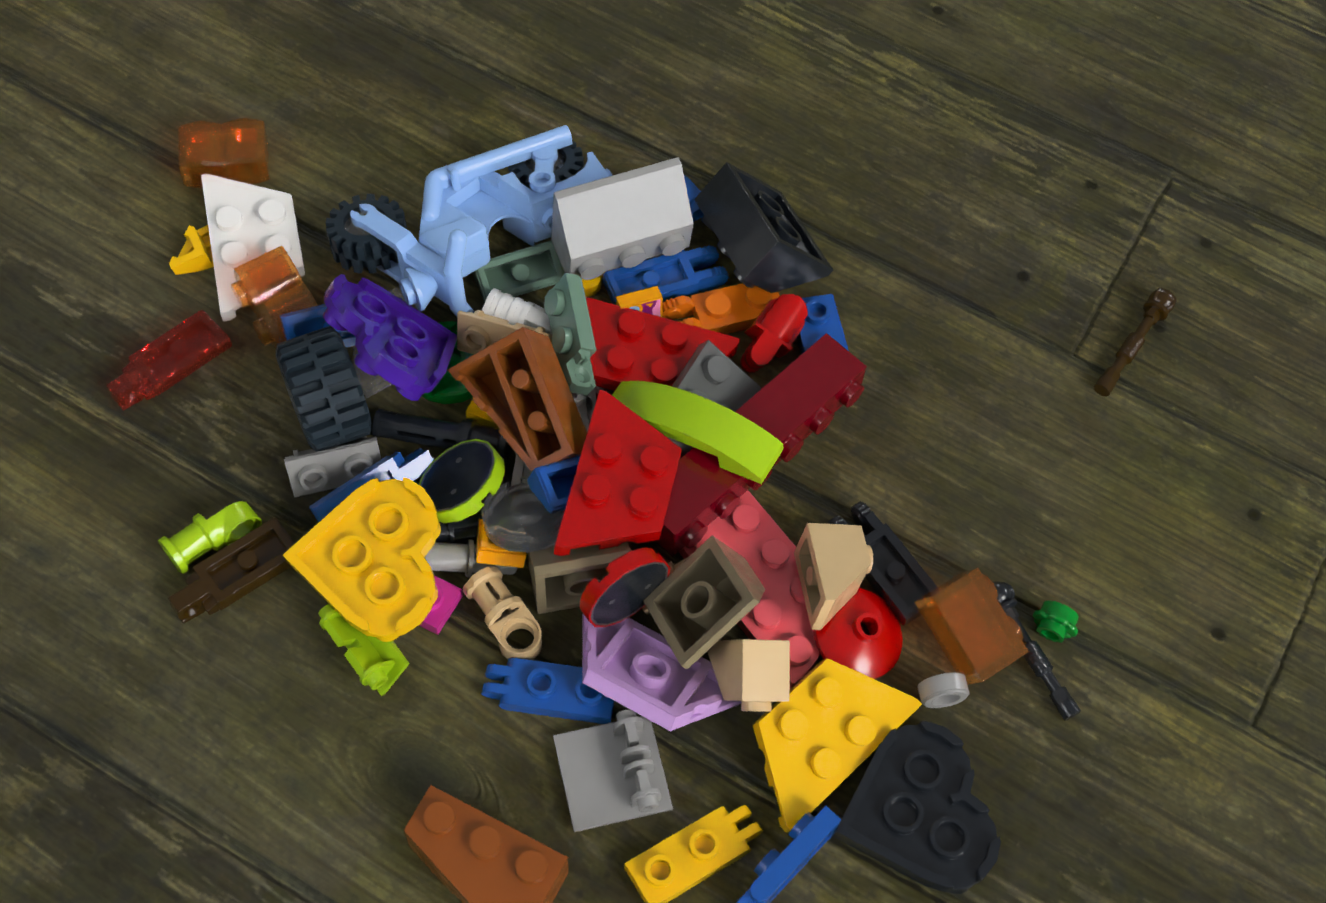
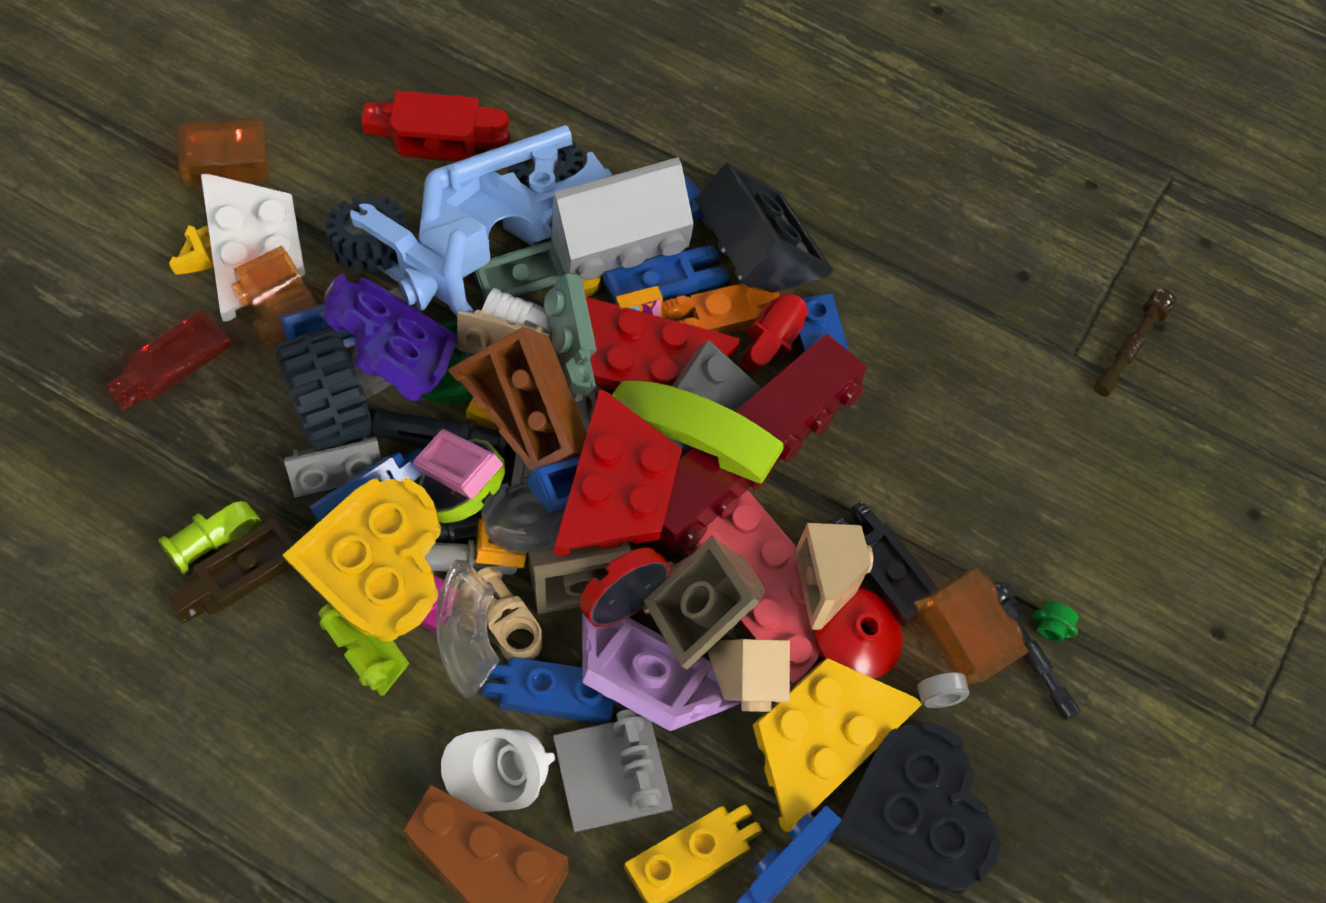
(436, 125): none -> red hinge
(457, 463): none -> bright pink tile
(463, 628): none -> clear tile
(495, 769): none -> white piece

